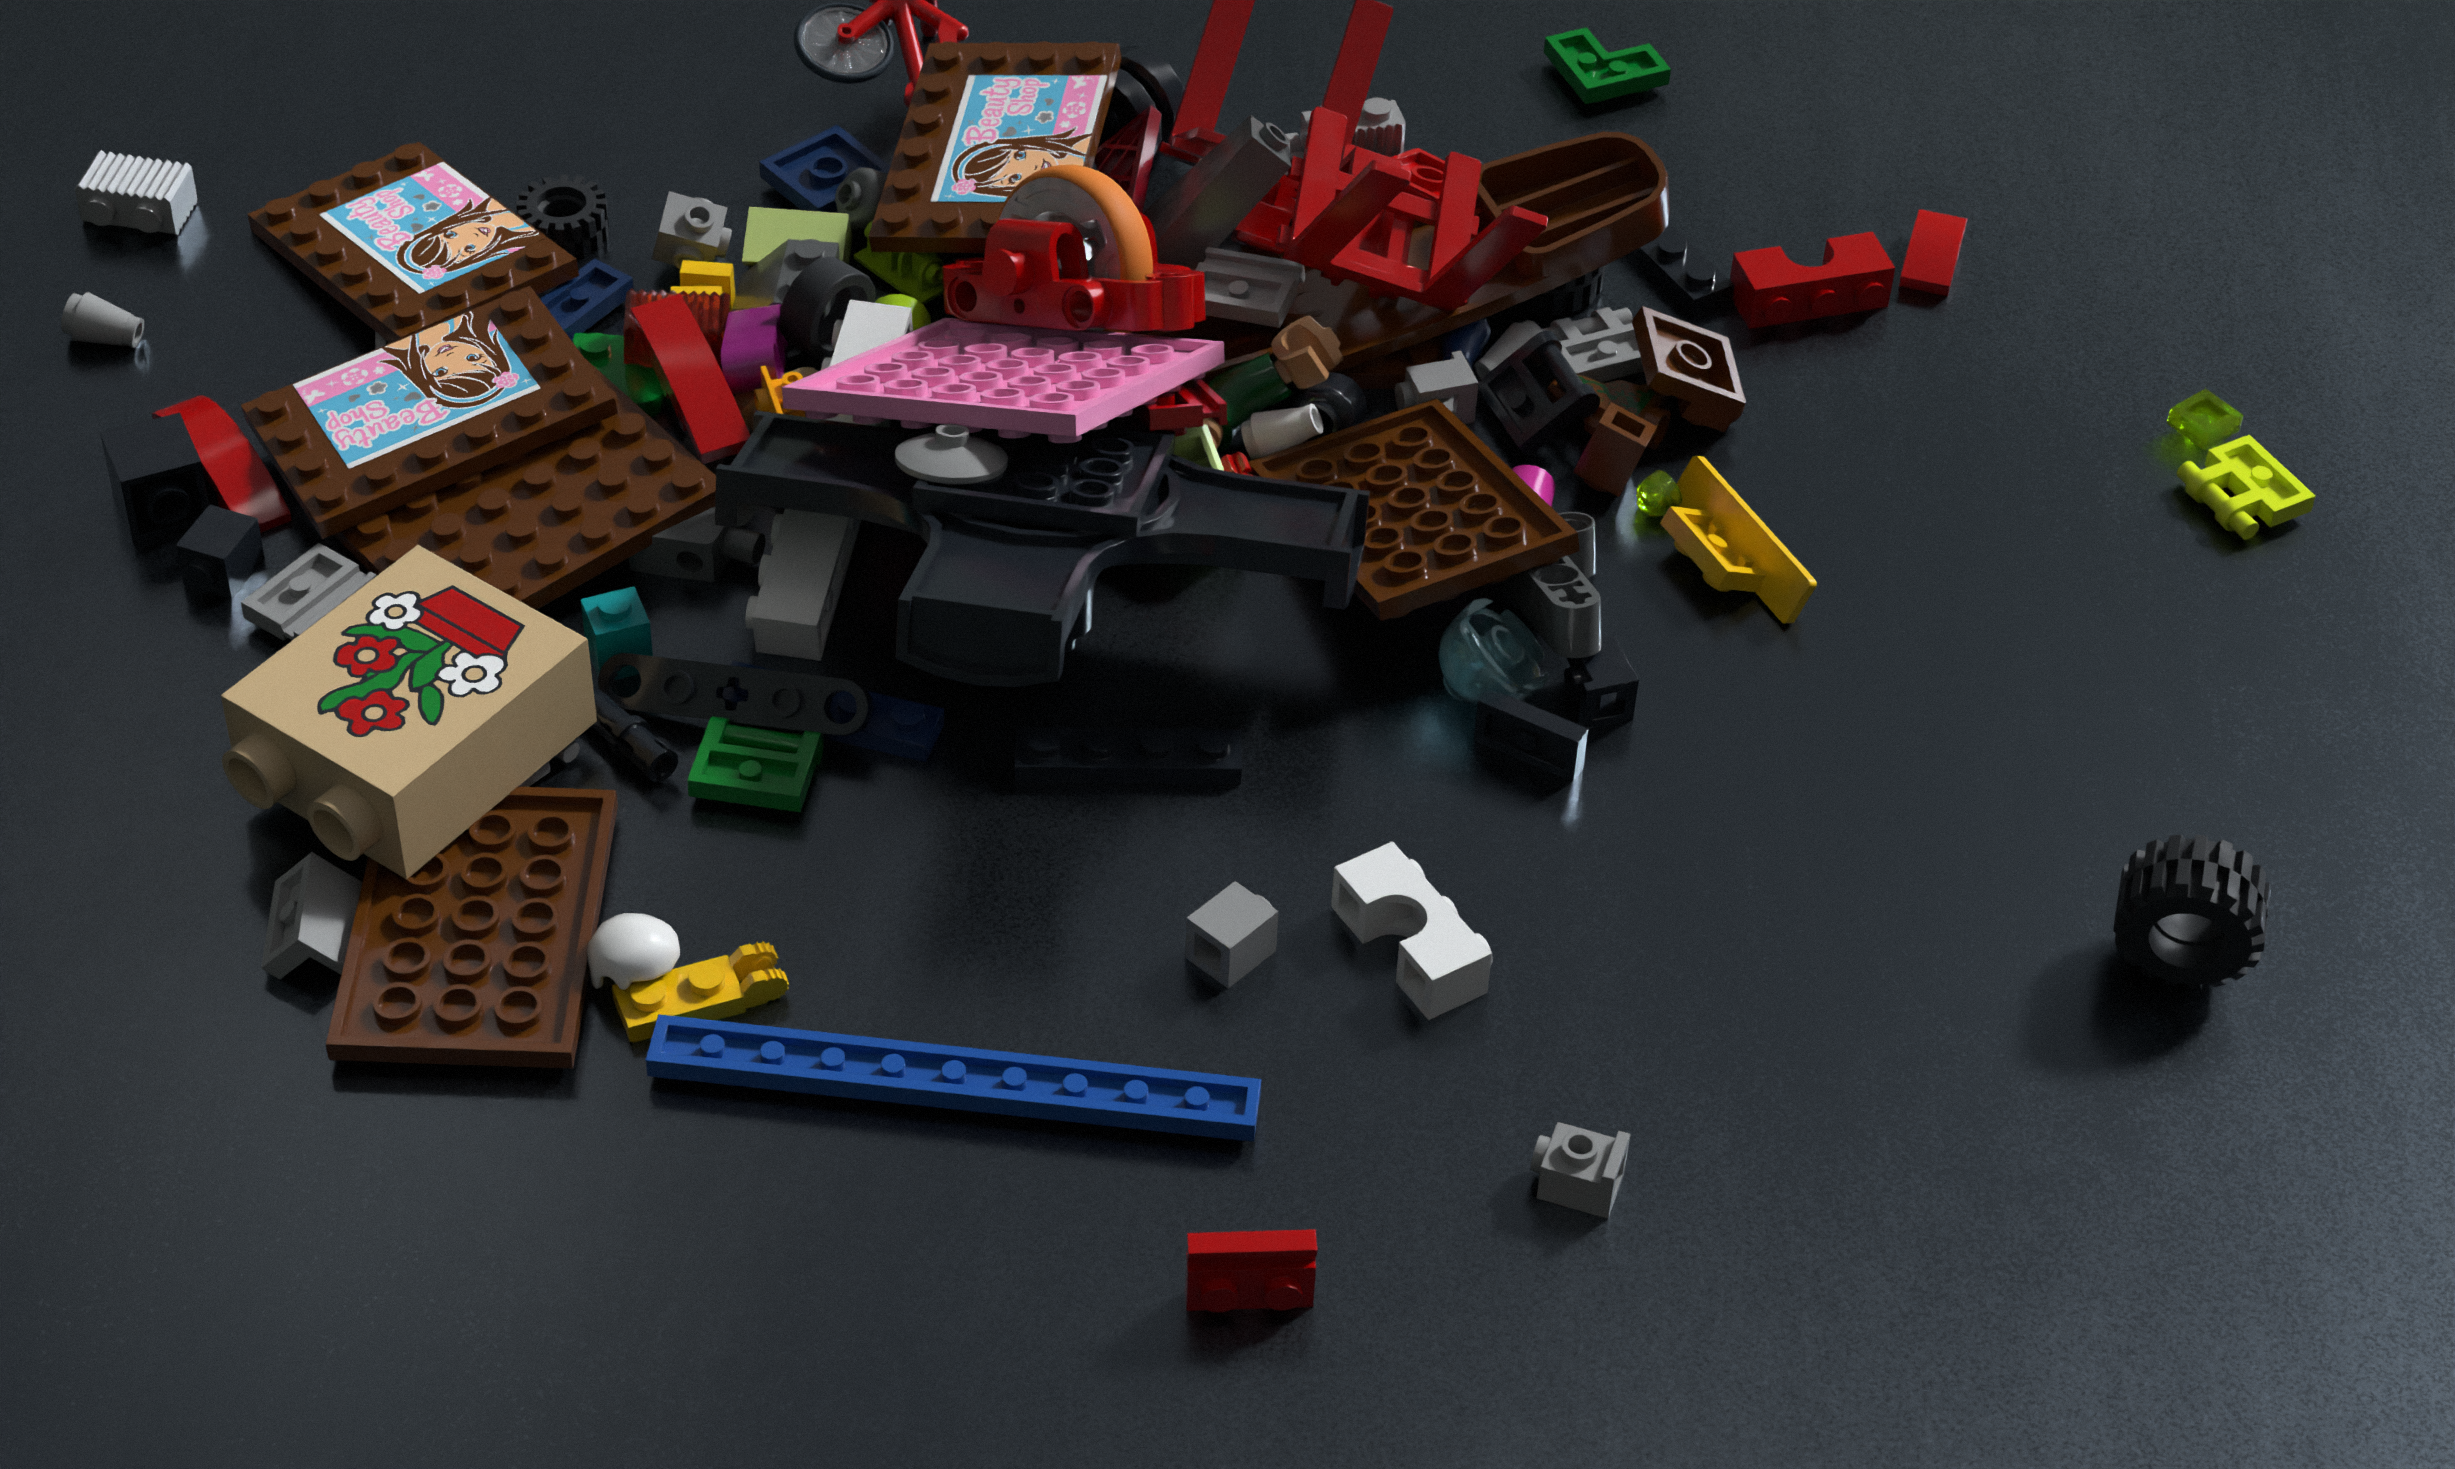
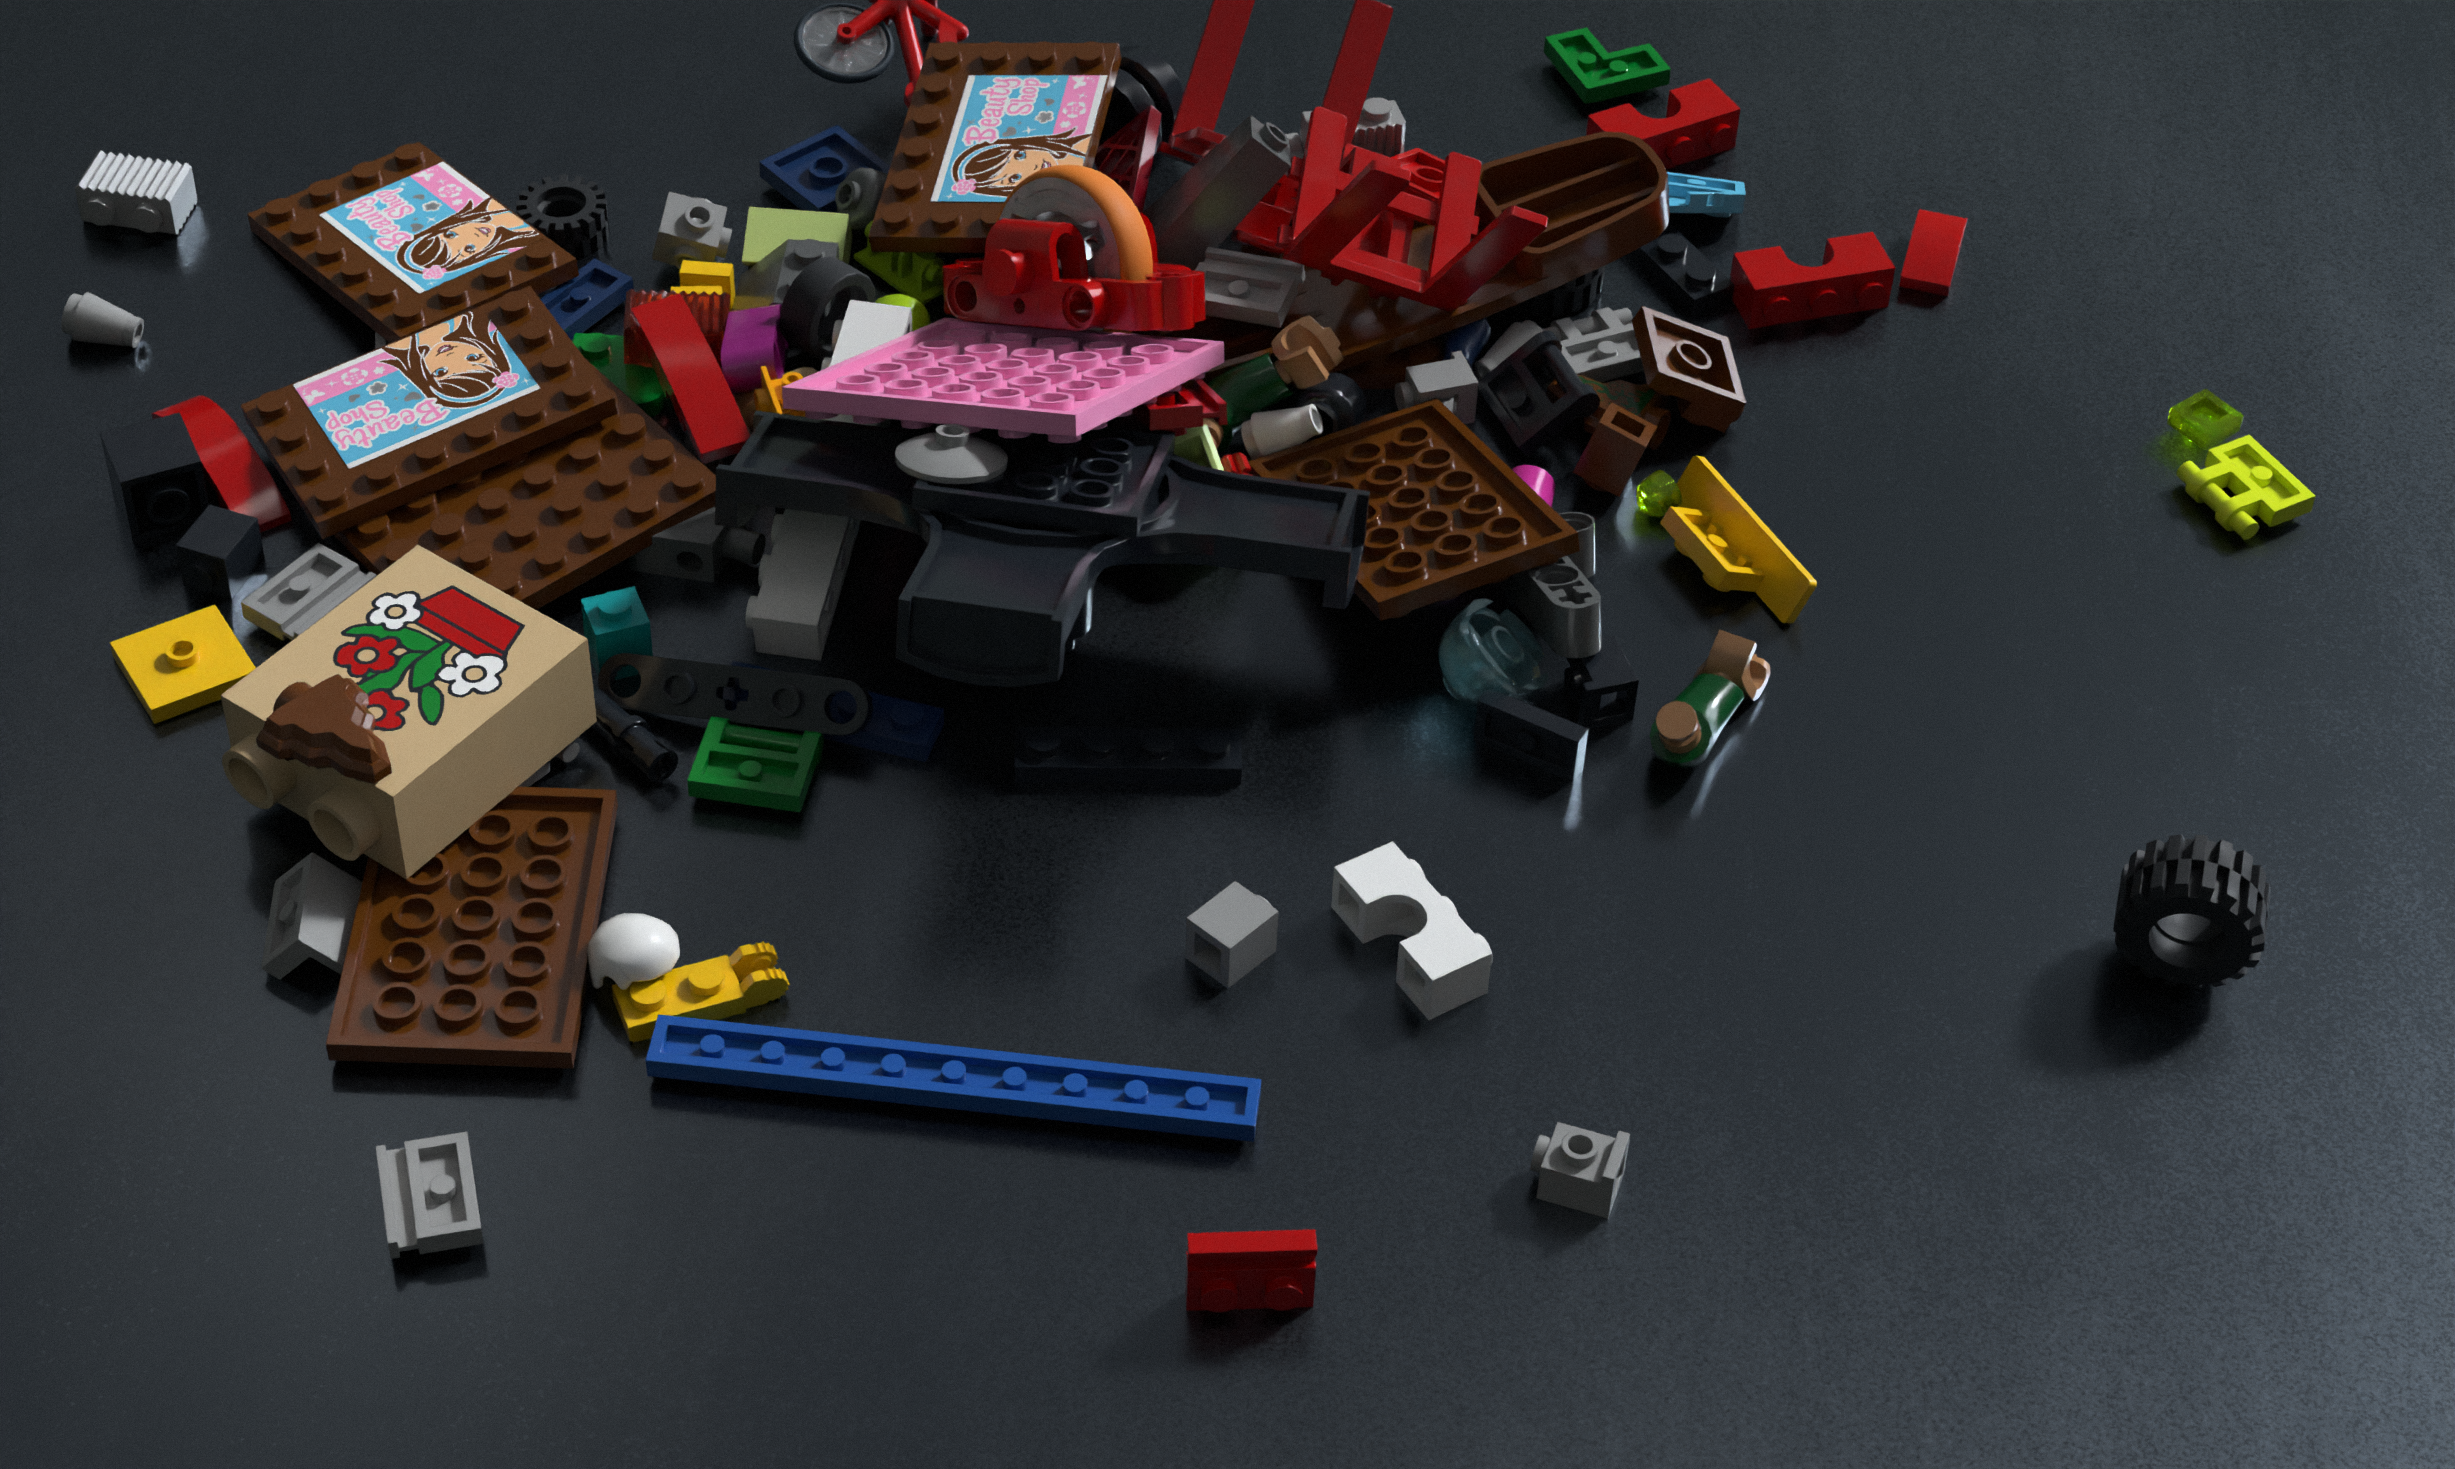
(182, 663): none -> yellow plate
(326, 730): none -> reddish brown rock
(429, 1195): none -> light grey plate
(1695, 718): none -> piece
(1696, 124): none -> red arch
(1705, 195): none -> medium azure wing

